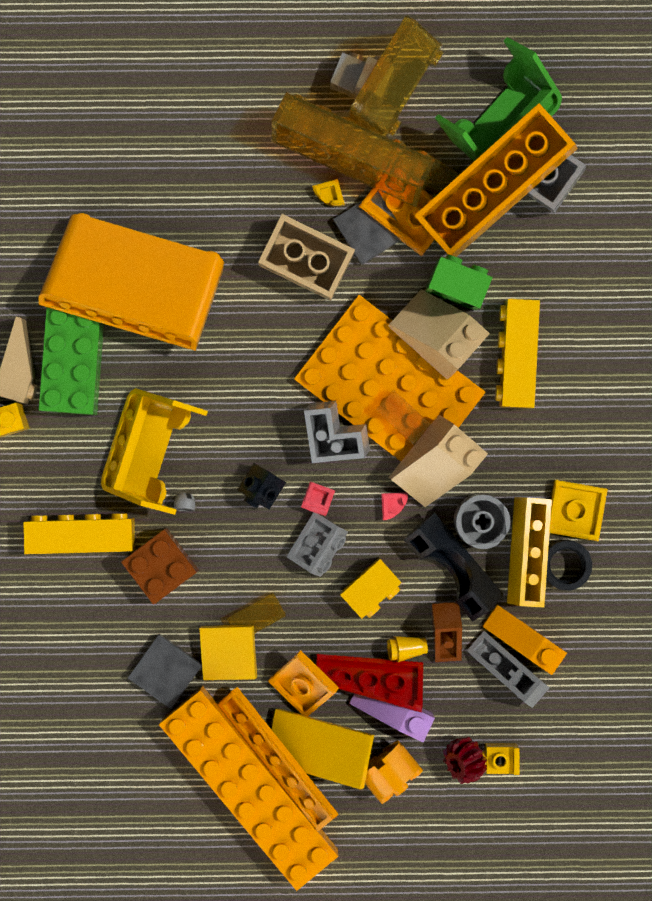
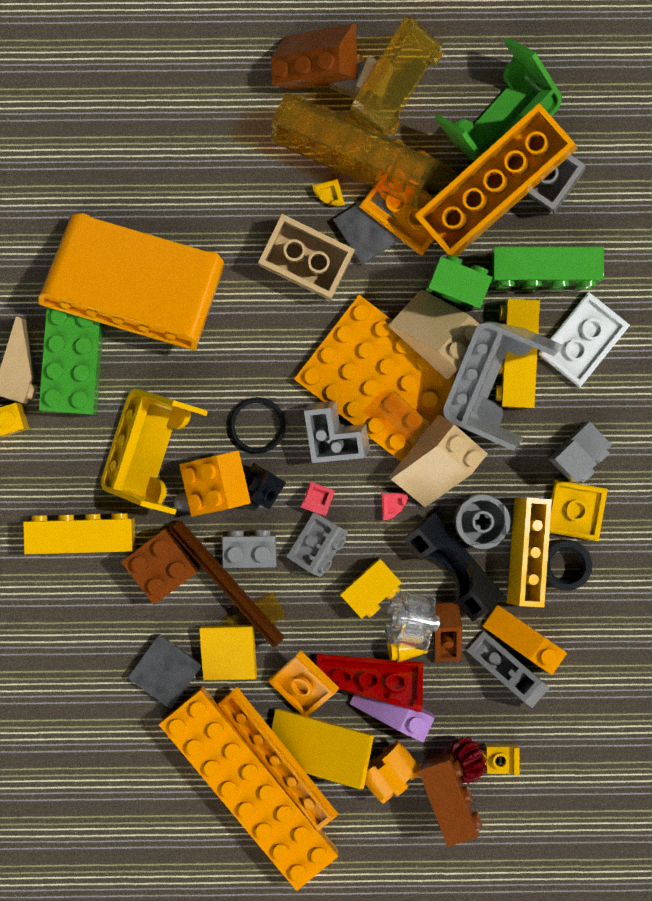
(215, 483): none -> light orange brick
(226, 583): none -> reddish brown axle
(249, 550): none -> light grey bracket
(257, 400): none -> black tyre
(315, 58): none -> dark orange slope
(411, 620): none -> clear brick
(450, 798): none -> dark orange slope
(468, 398): none -> light grey windscreen
(546, 266): none -> bright green brick
(579, 452): none -> light grey brick
(585, 338): none -> white tile

